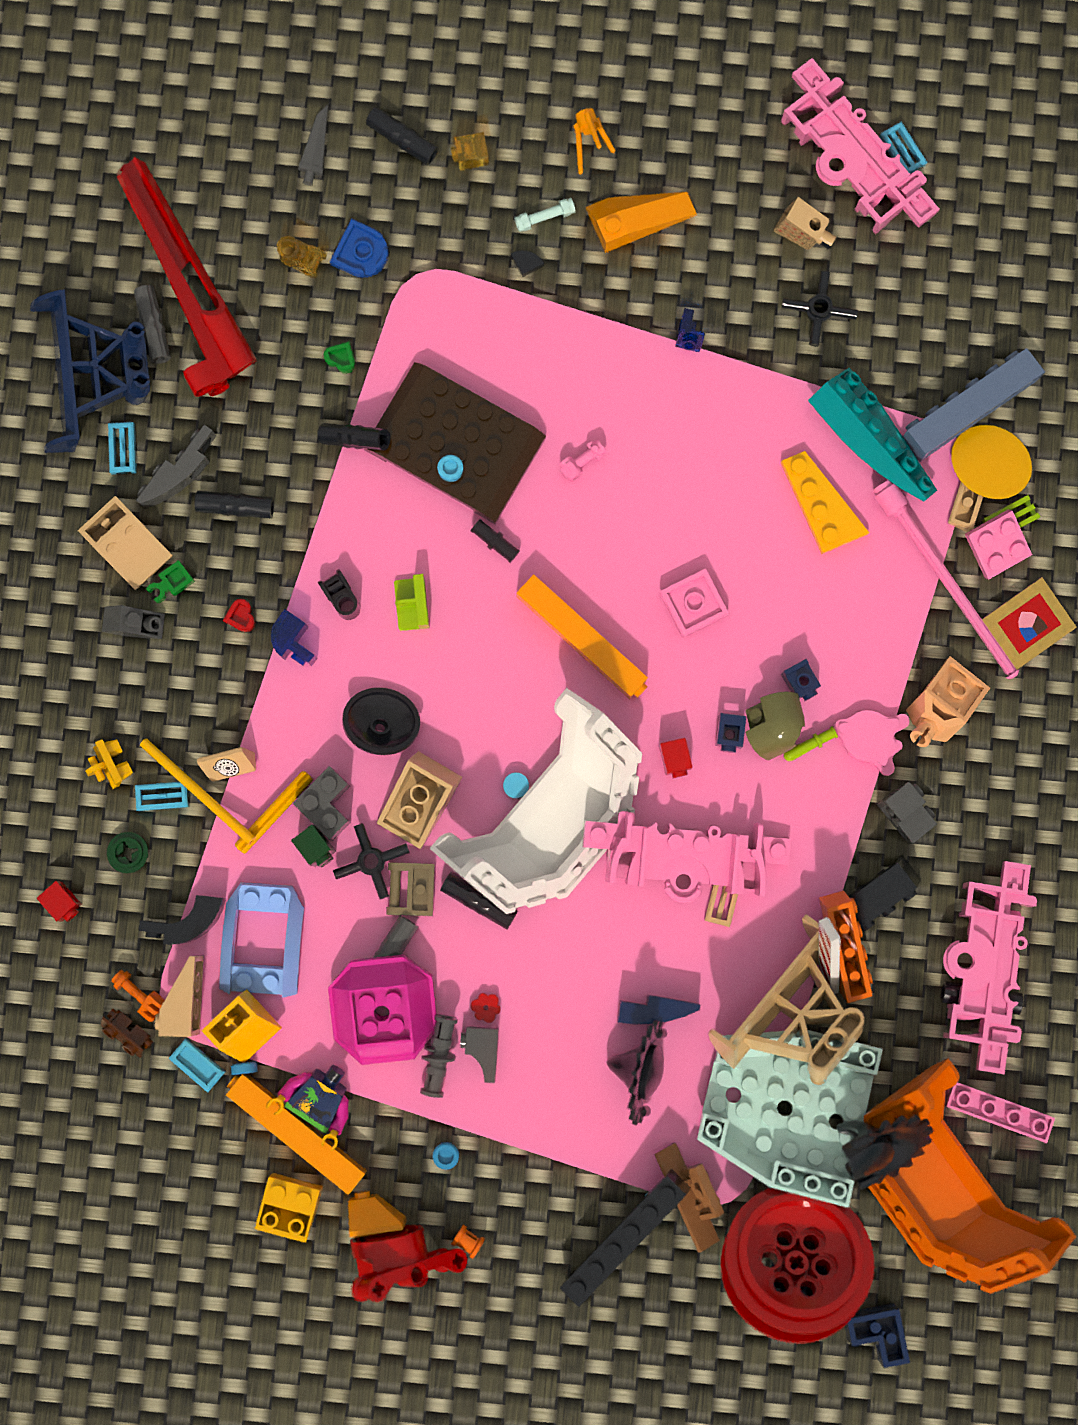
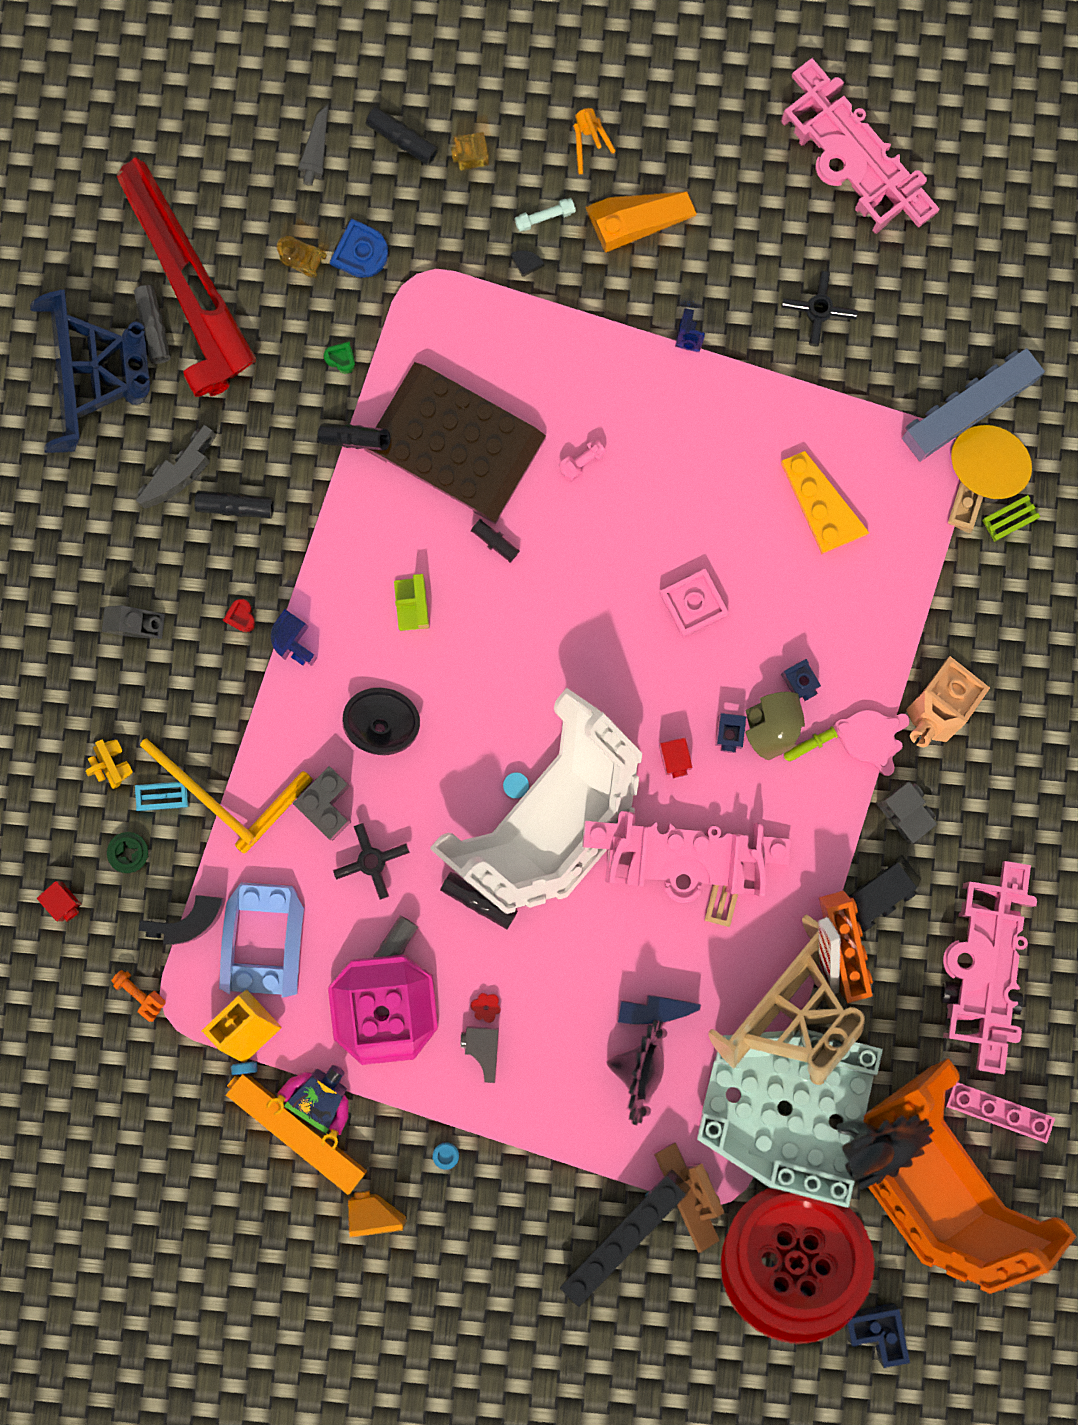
(123, 469): medium azure tile -> none
(125, 543): tan slope -> none
(132, 1040): reddish brown hinge -> none
(173, 579): green plate -> none
(182, 1007): tan slope -> none
(197, 1065): medium azure tile -> none
(228, 763): tan slope -> none
(288, 1207): yellow slope -> none
(314, 847): dark green brick -> none
(339, 591): black piece -> none
(398, 1259): red piece -> none
(419, 799): tan slope -> none
(419, 889): dark tan plate -> none
(439, 1056): dark grey piece -> none
(450, 468): medium azure tile -> none
(468, 1241): orange bush -> none
(582, 637): light orange brick -> none
(804, 225): tan torso -> none
(870, 432): teal wedge -> none
(921, 161): medium azure tile -> none
(998, 544): bright pink plate -> none
(1012, 631): flag -> none

